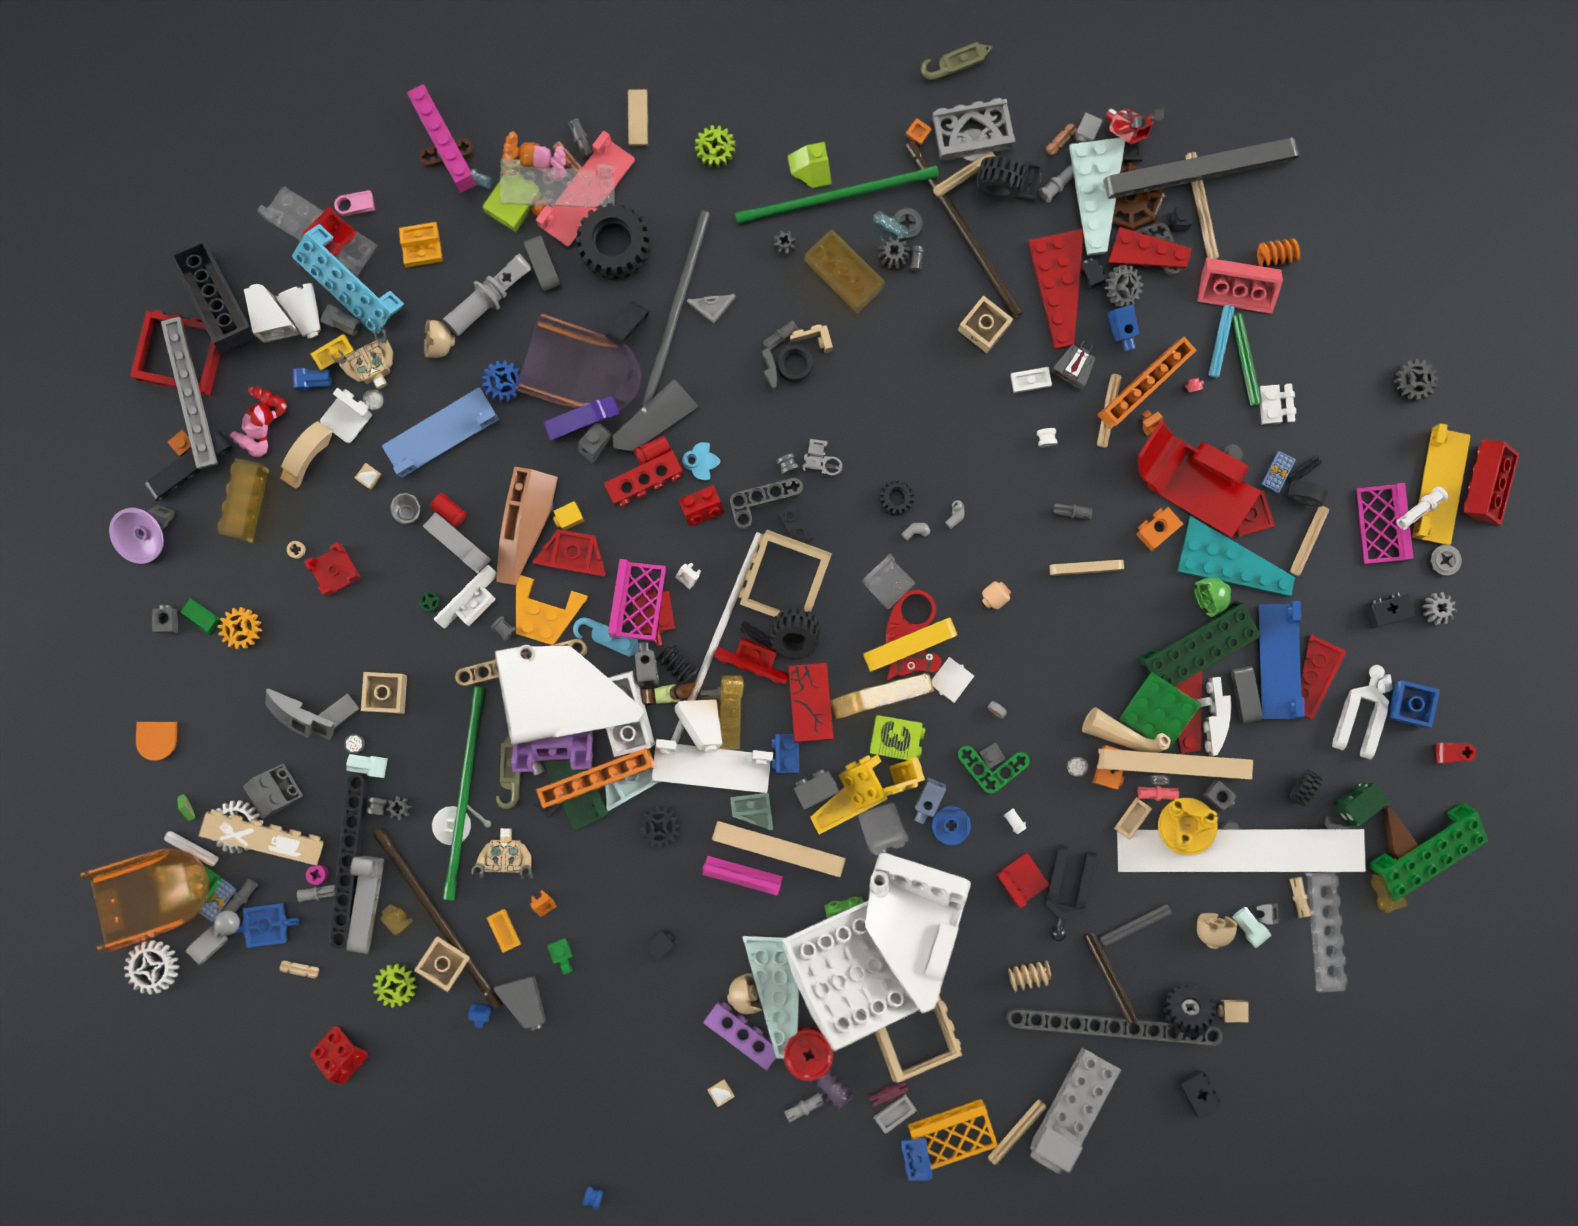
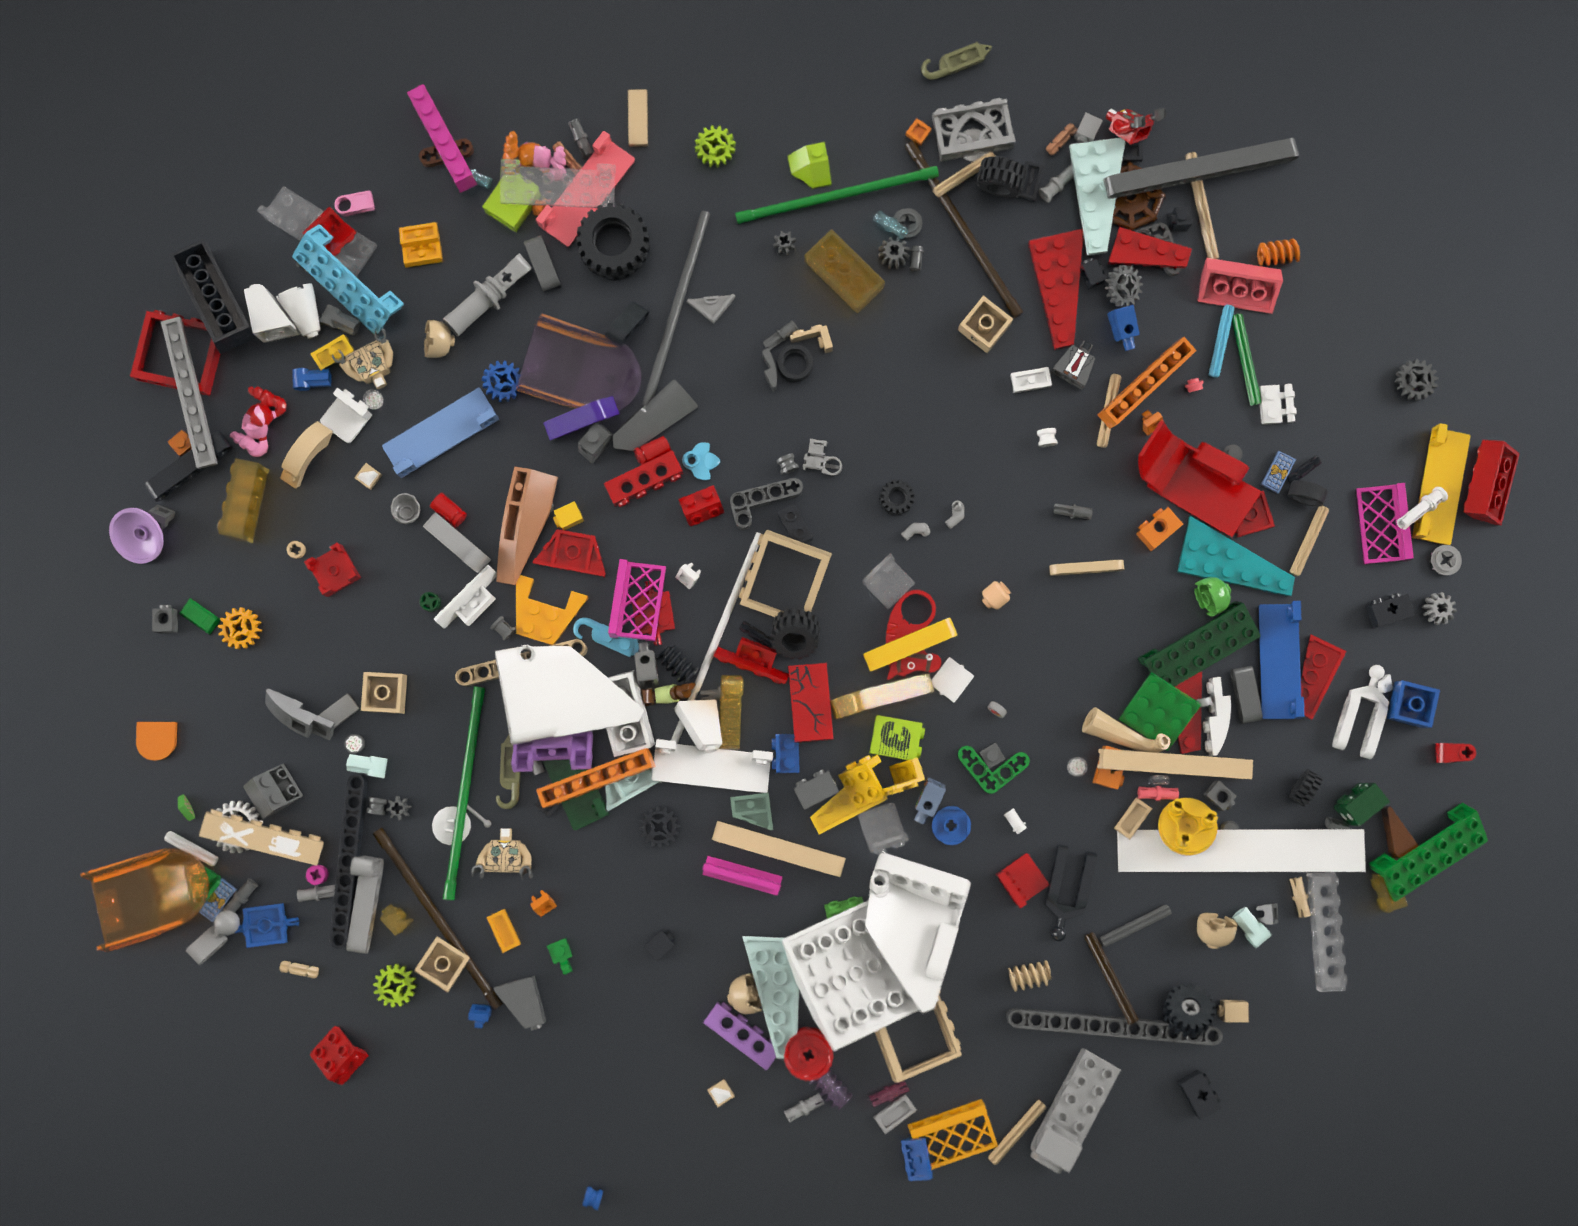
(149, 959): white gear -> none

